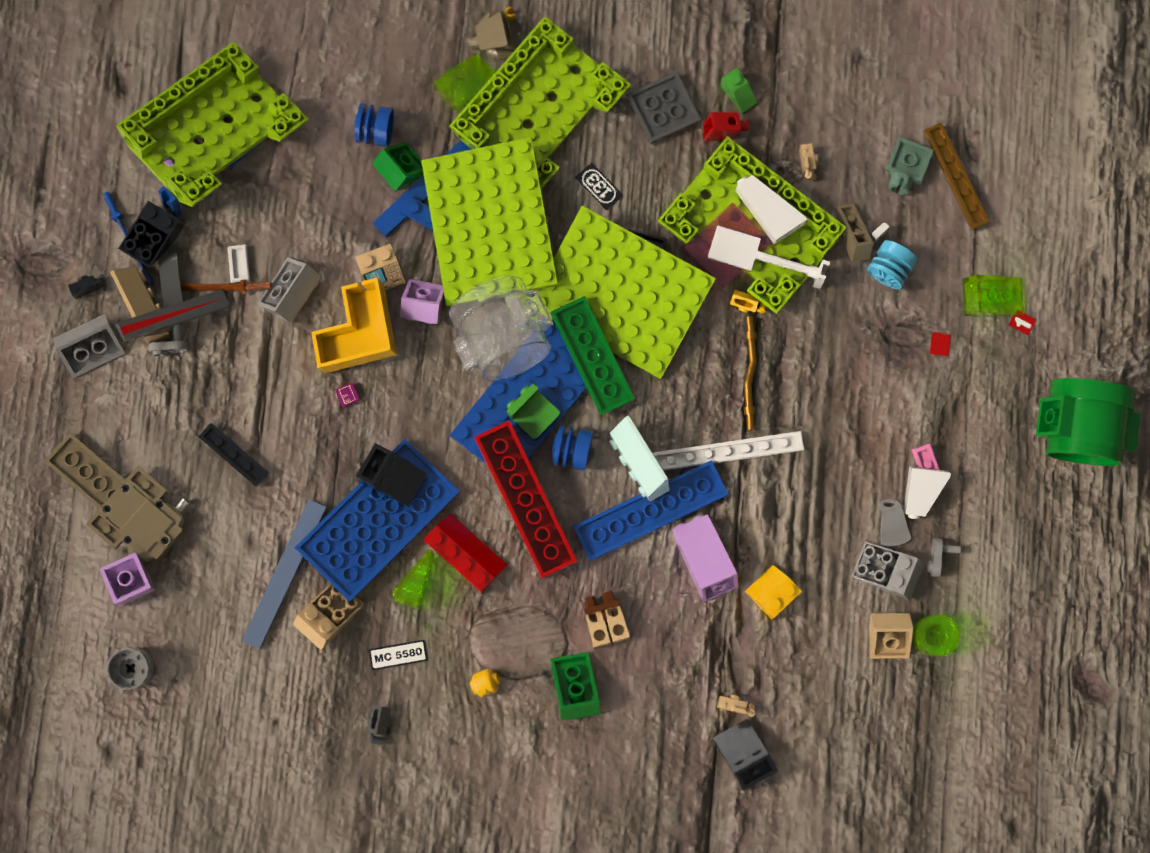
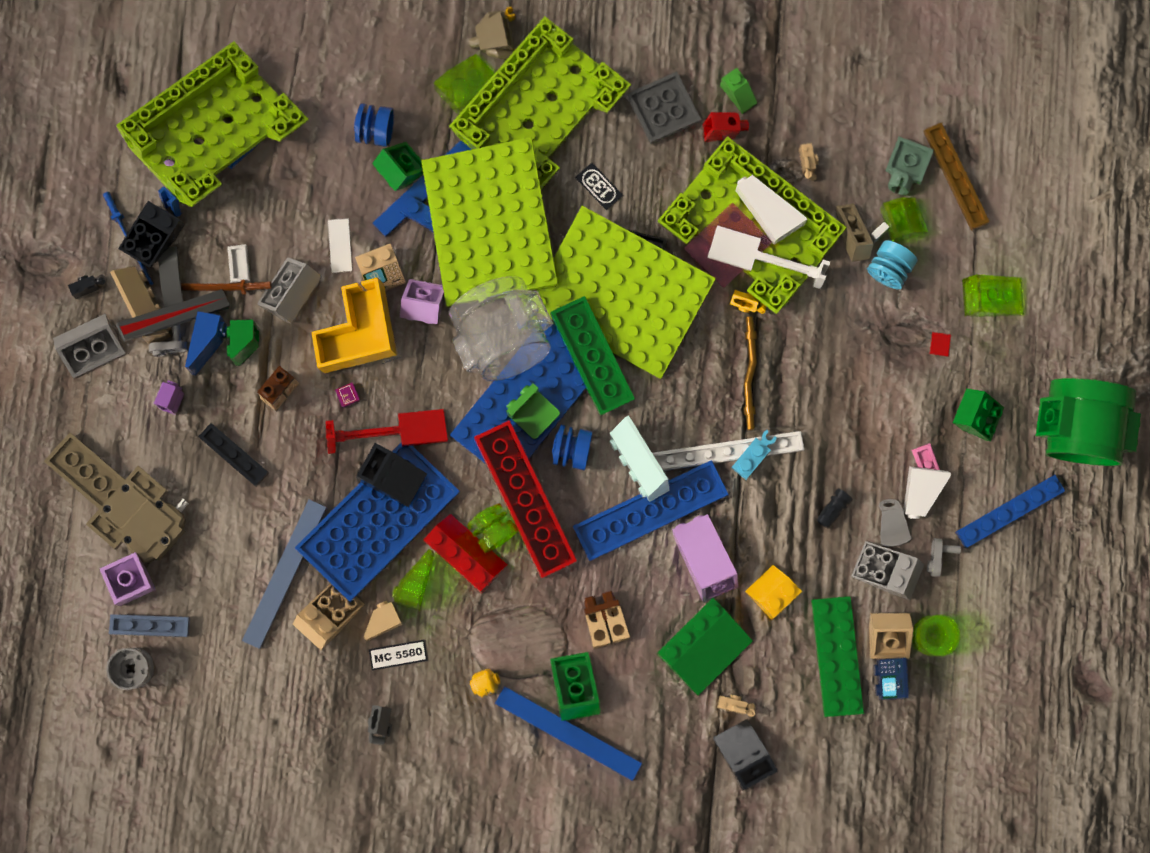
(149, 625): none -> sand blue plate
(169, 397): none -> medium lavender brick
(205, 340): none -> blue slope
(243, 340): none -> green slope
(275, 386): none -> reddish brown hips
(340, 245): none -> white sticker
(382, 620): none -> tan slope
(413, 427): none -> red piece
(491, 526): none -> clear neon green wheel
(568, 733): none -> blue tile
(704, 646): none -> green slope
(753, 456): none -> medium azure plate
(834, 508): none -> black axle
(837, 656): none -> green plate
(891, 679): none -> dark blue slope
(903, 218): none -> clear neon green slope
(978, 414): none -> green slope
(1010, 511): none -> blue plate
(1022, 323): red sticker -> none

